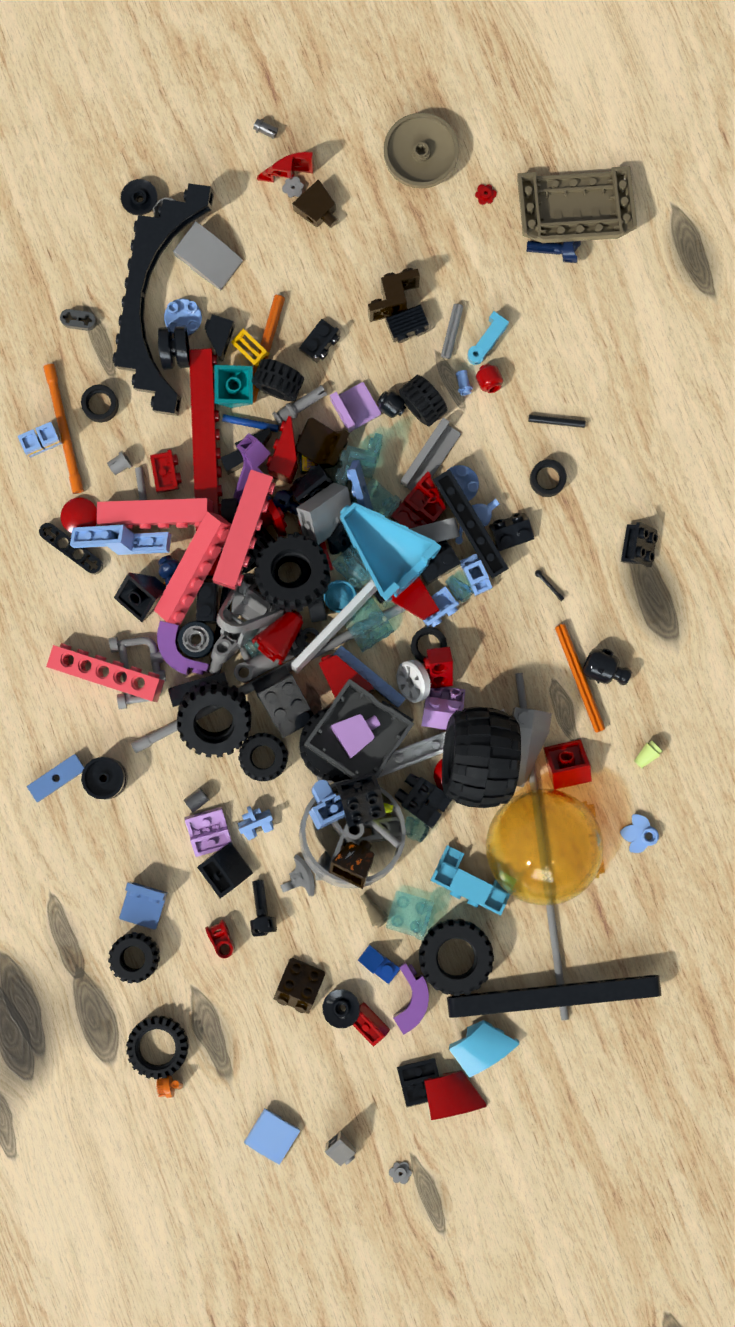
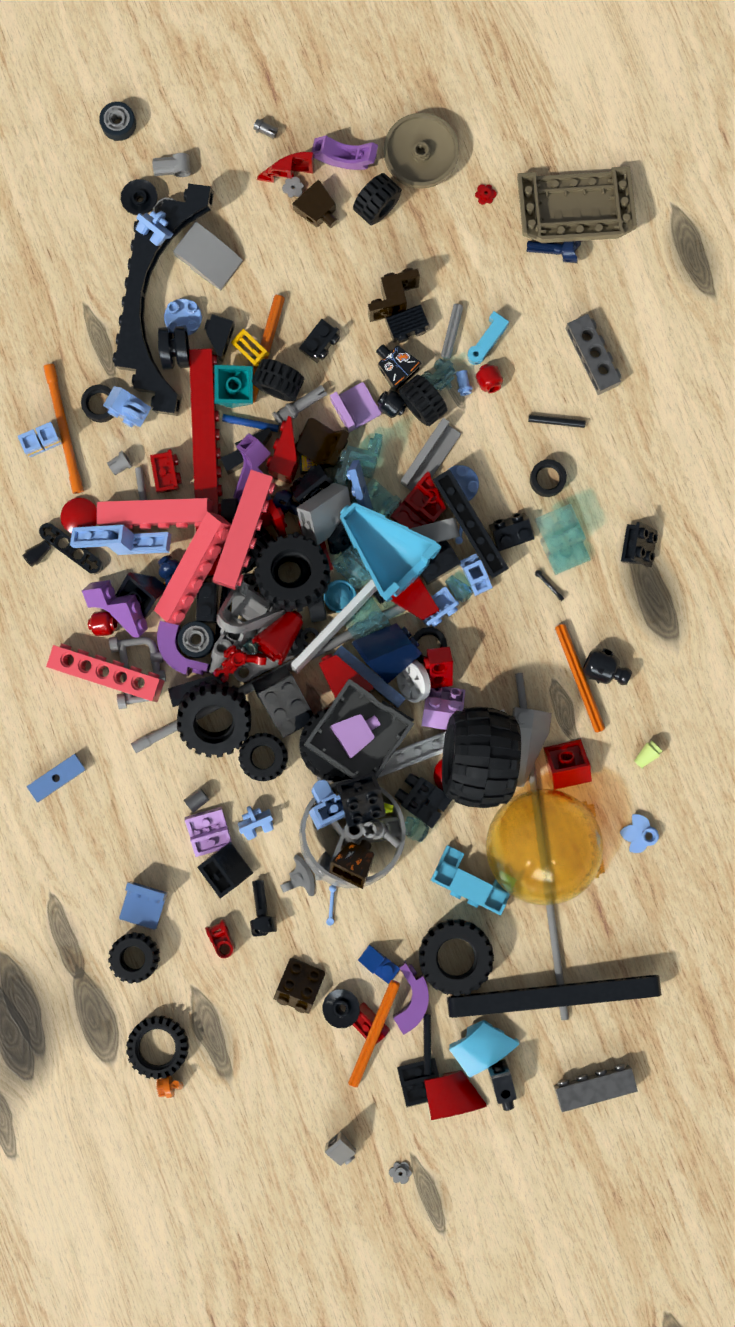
(36, 553): none -> black cone
(78, 315): dark grey beam -> none
(93, 774): black wheel -> none
(102, 623): none -> red head
(116, 111): none -> wheel
(123, 608): none -> medium lavender arch
(126, 406): none -> light blue brick
(156, 223): none -> light blue hips
(177, 165): none -> light grey piece
(236, 658): none -> red piece
(272, 1136): light blue slope -> none
(330, 921): none -> light blue hinge
(343, 155): none -> medium lavender arch
(374, 1033): none -> orange axle
(376, 914): dark tan cone -> none
(377, 199): none -> black tyre
(378, 828): none -> light grey bush
(388, 650): none -> dark blue slope
(397, 365): none -> black torso
(410, 914): clear light blue bracket -> none
(427, 1044): none -> black bar
(442, 376): none -> clear light blue hips
(485, 511): light blue rock -> none
(502, 1084): none -> black torso
(562, 539): none -> clear light blue bracket
(595, 1088): none -> flat silver brick
(600, 381): none -> flat silver brick

